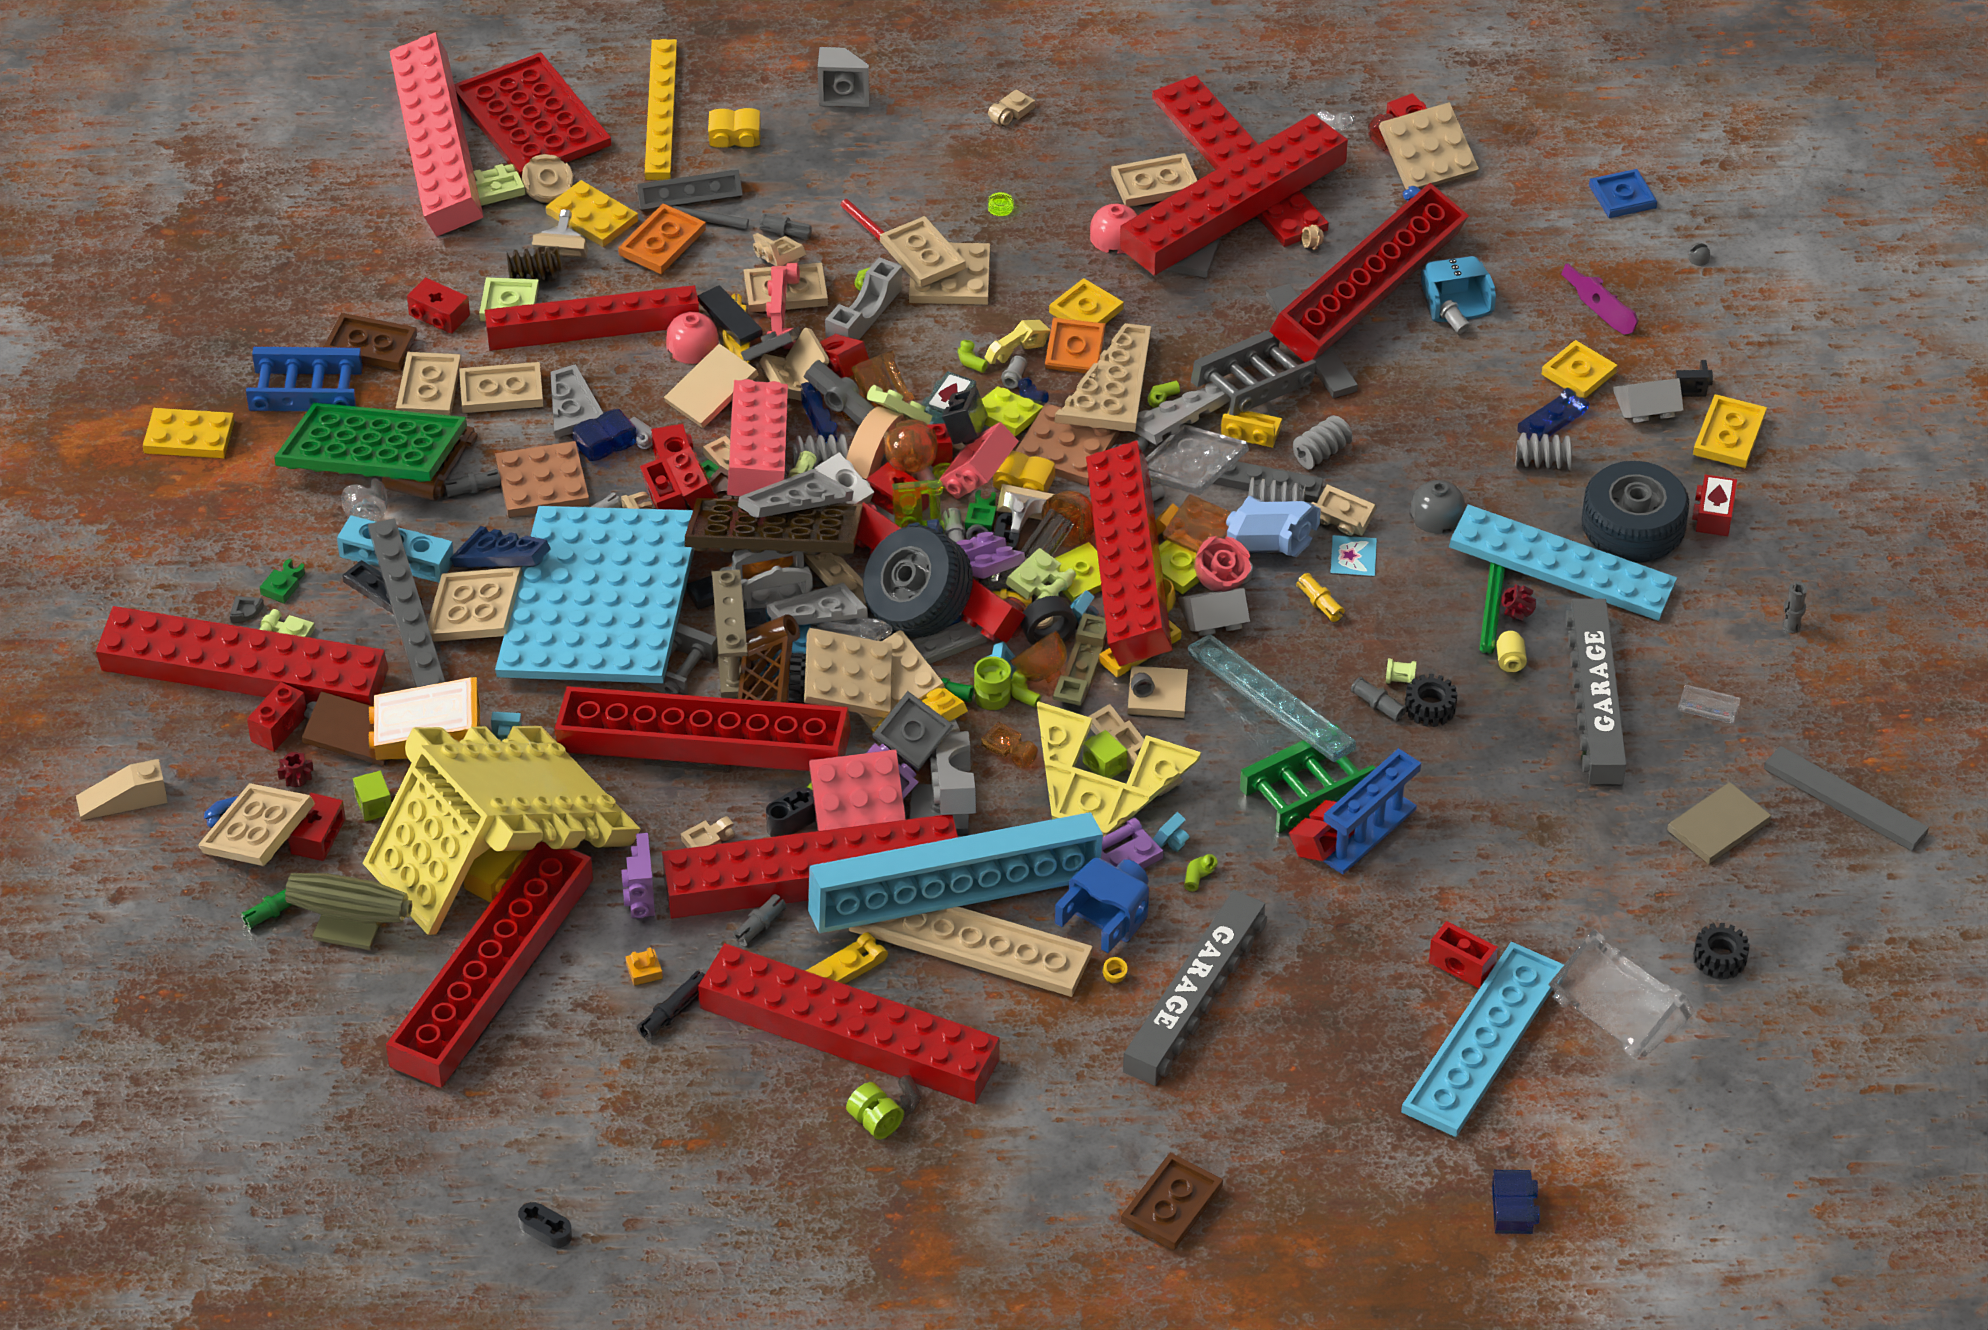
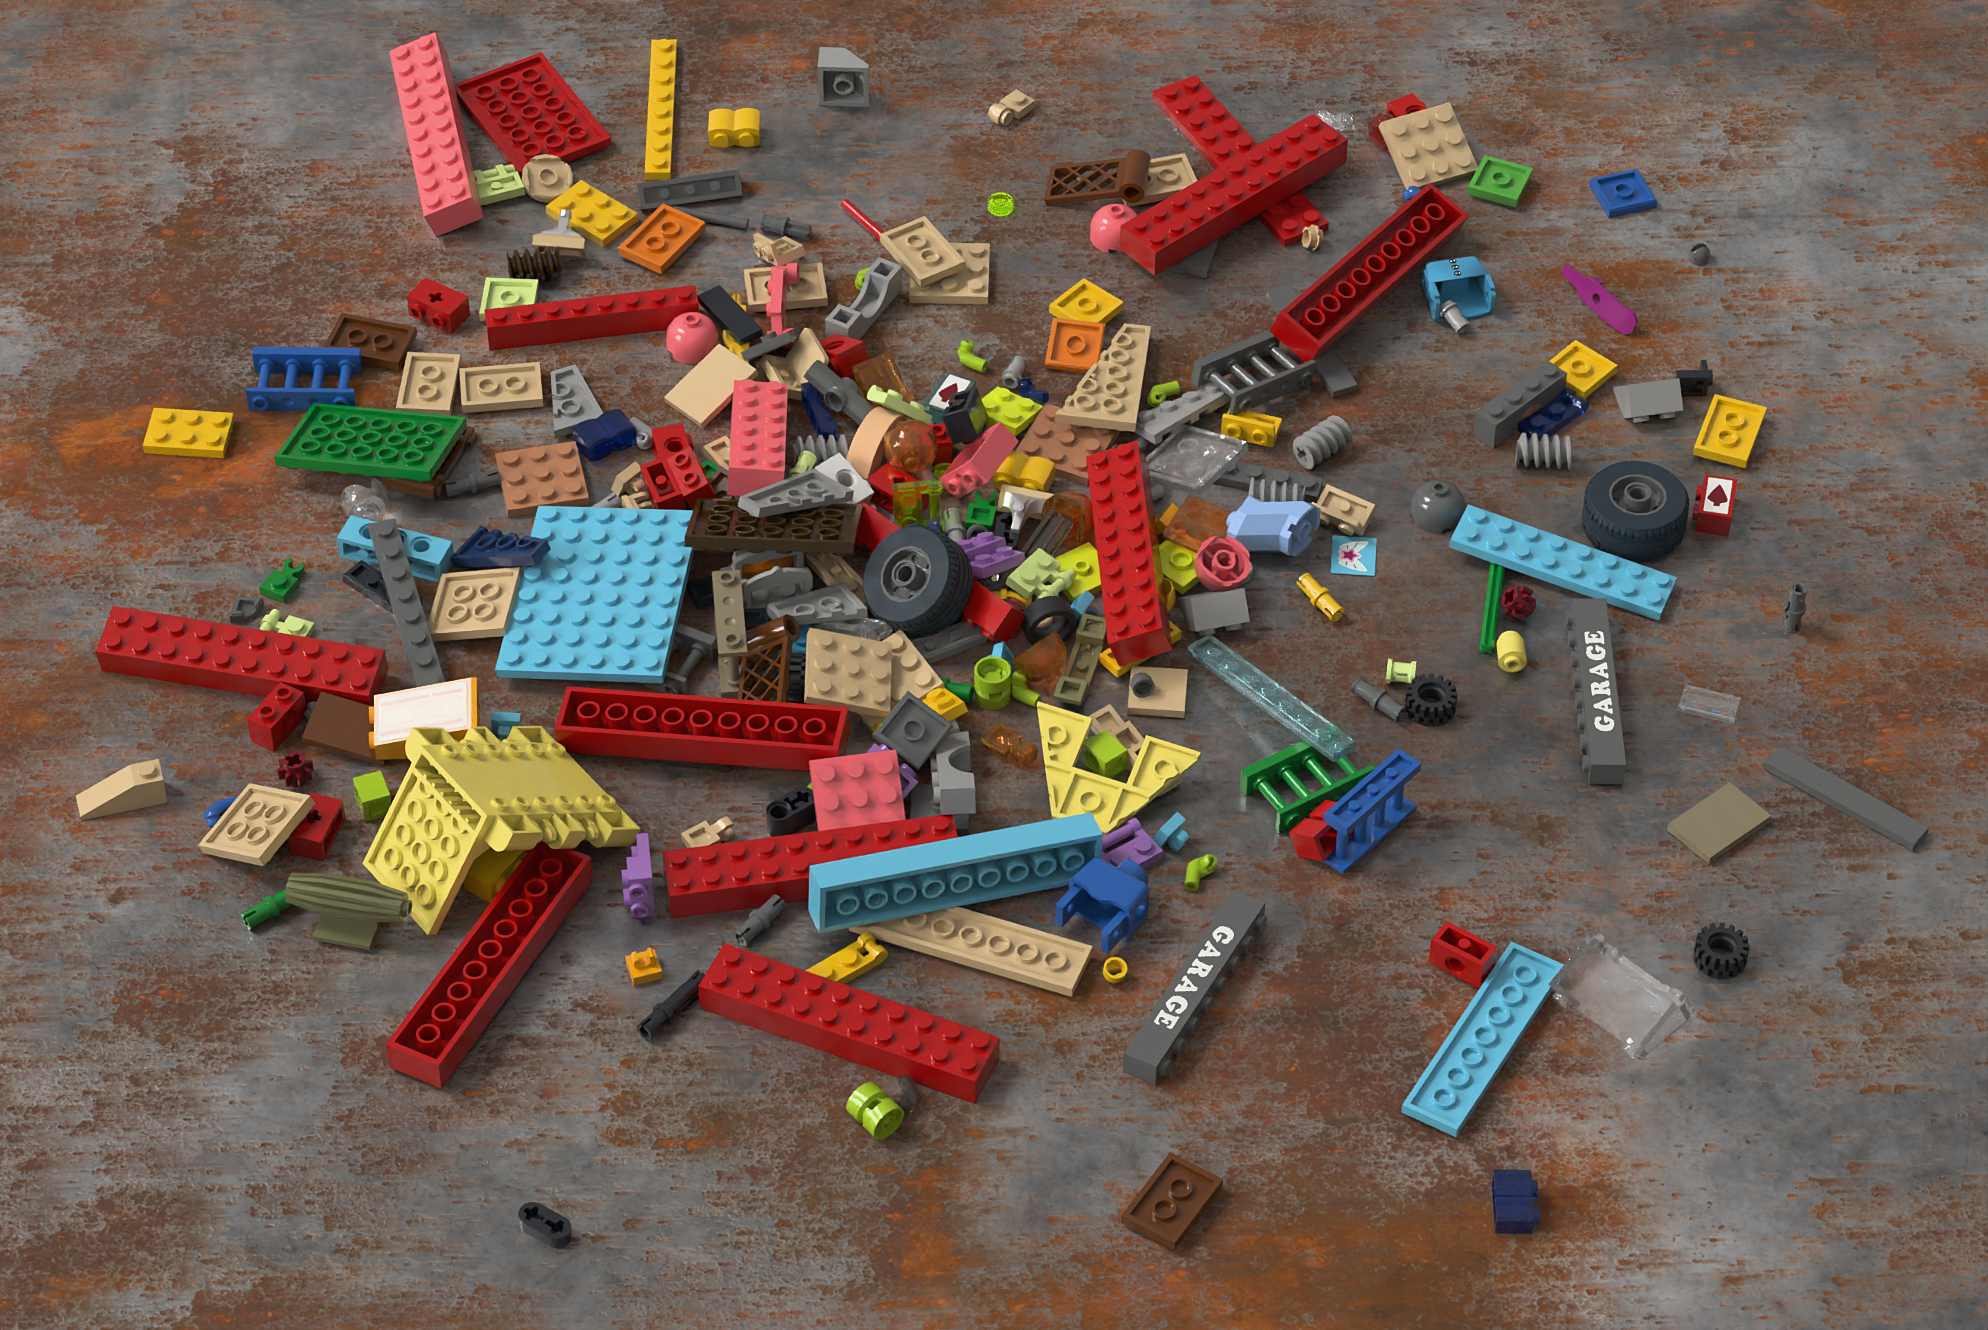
(628, 481): none -> tan tile
(1027, 334): light yellow piece -> none
(1129, 179): none -> reddish brown piece
(1499, 416): none -> dark grey arch
(1500, 181): none -> bright green plate

